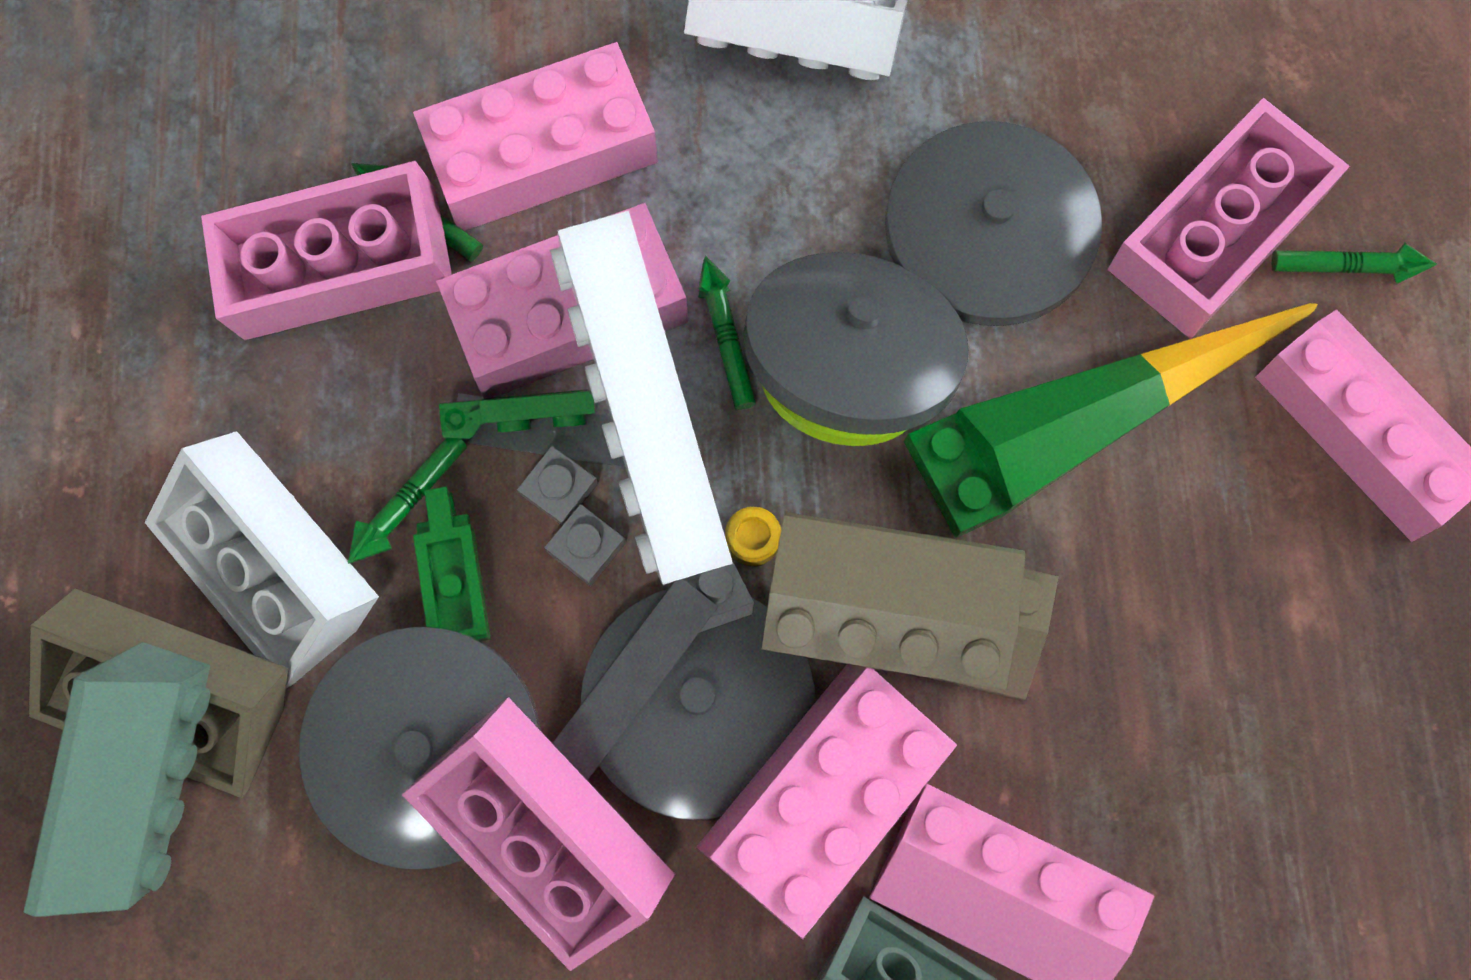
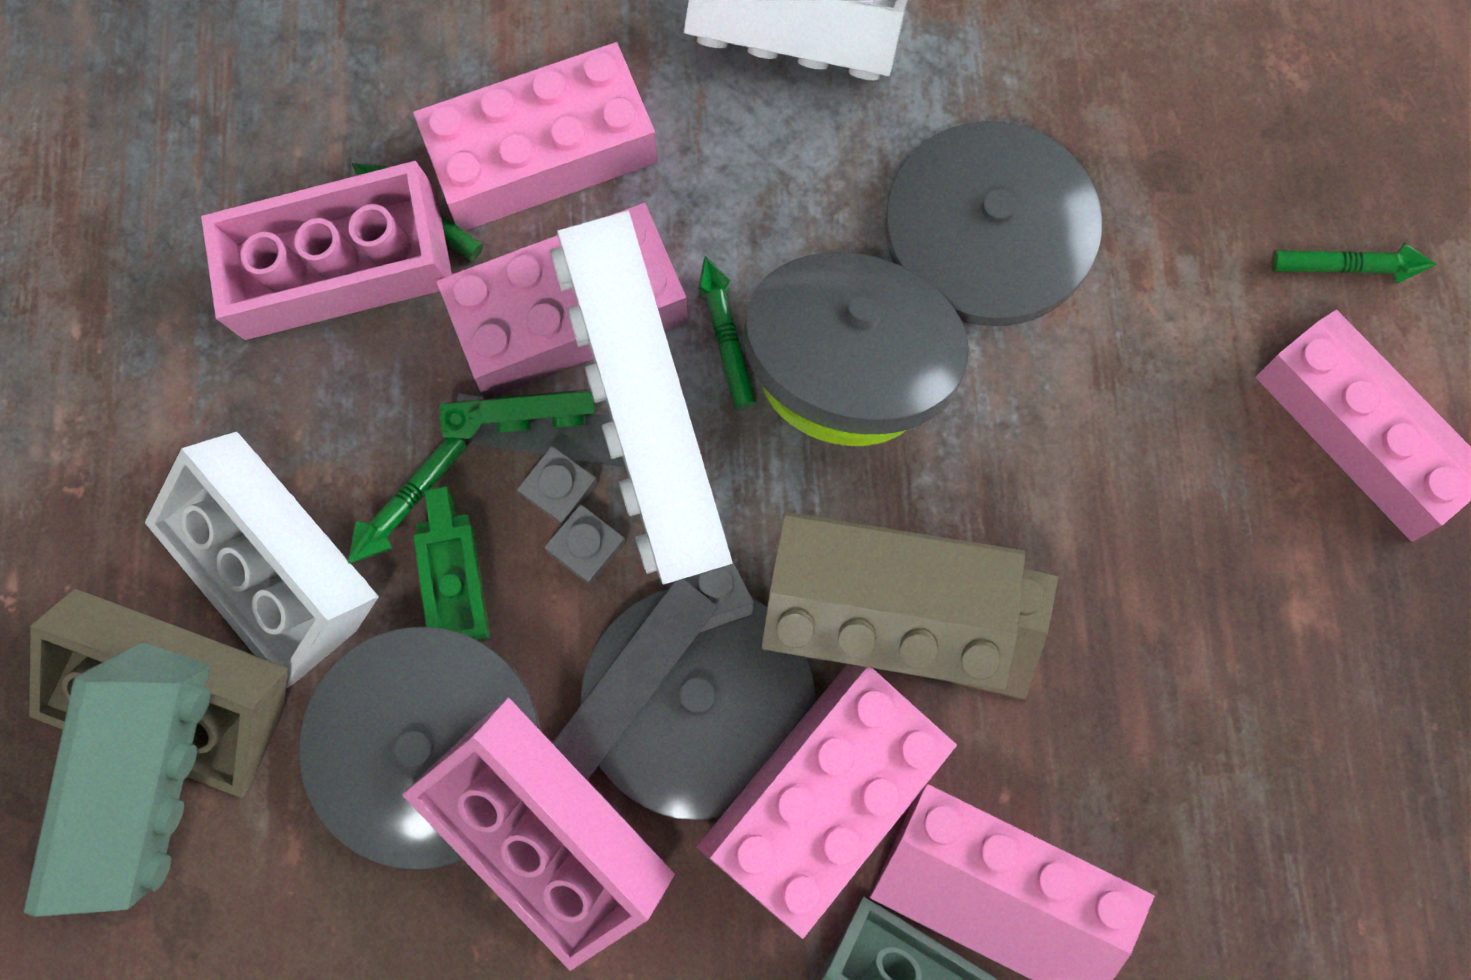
(752, 536): yellow tile -> none
(1020, 443): green plate -> none
(1226, 217): bright pink brick -> none

